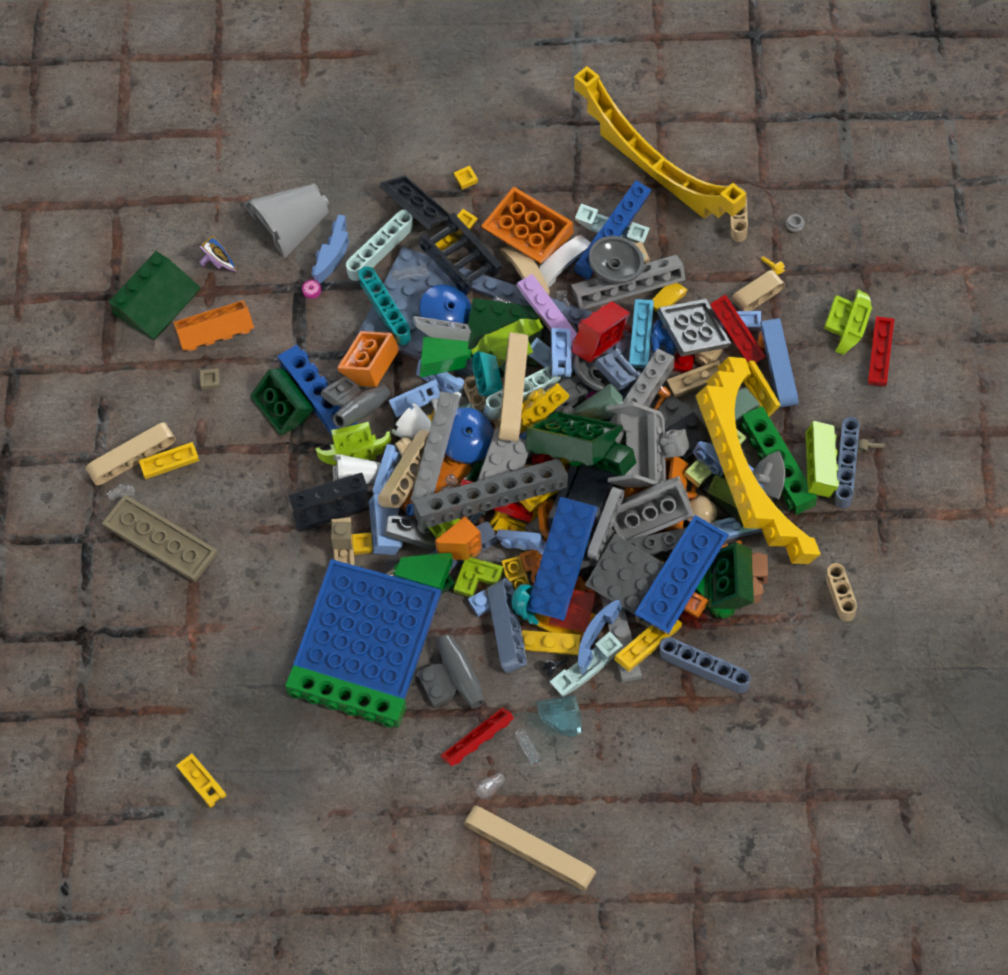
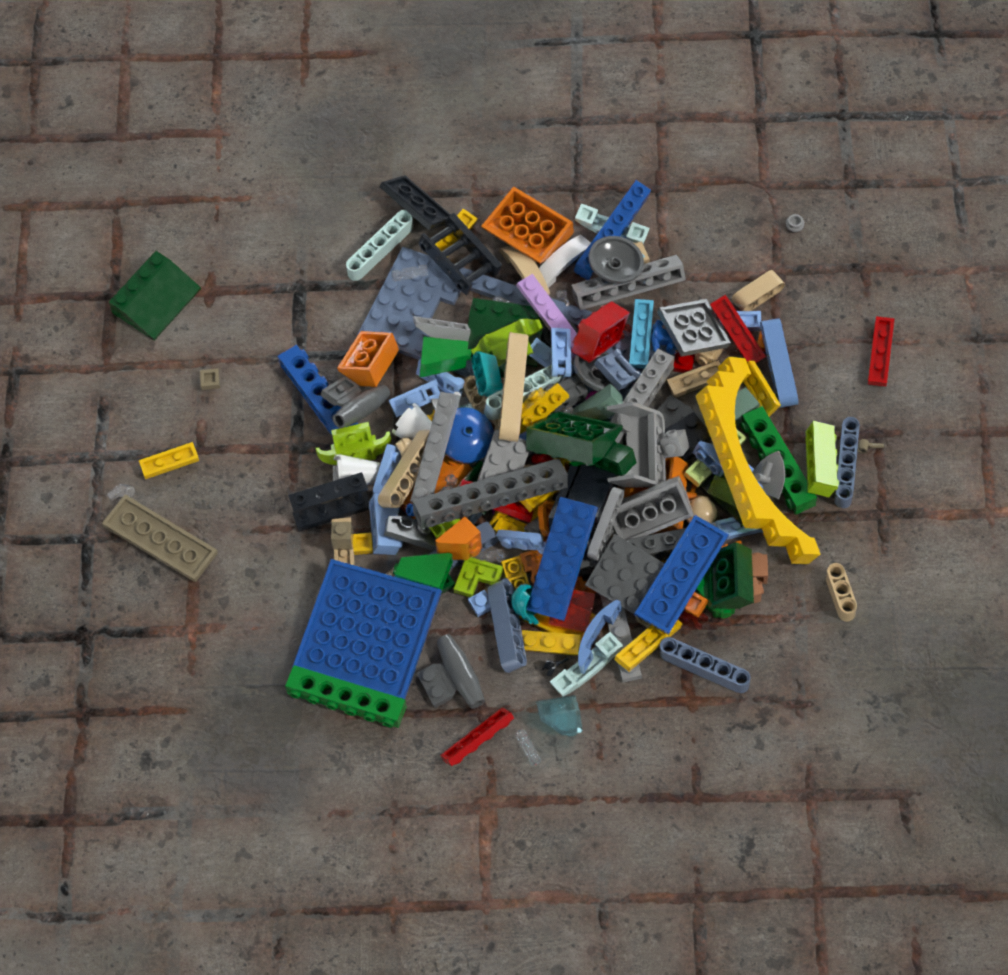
(130, 453): tan beam -> none
(200, 780): yellow plate -> none
(213, 325): orange slope -> none
(216, 254): shield -> none
(281, 401): dark green slope -> none
(289, 214): light grey cone -> none
(311, 289): tile -> none
(333, 252): medium blue slope -> none
(383, 298): teal beam -> none
(436, 300): blue dish -> none
(465, 177): yellow plate -> none
(489, 786): clear cone -> none
(529, 848): tan beam -> none
(615, 128): yellow arch -> none
(664, 393): orange hand -> none
(669, 296): yellow slope -> none
(739, 222): tan beam -> none
(777, 268): yellow hand -> none
(848, 319): lime plate -> none

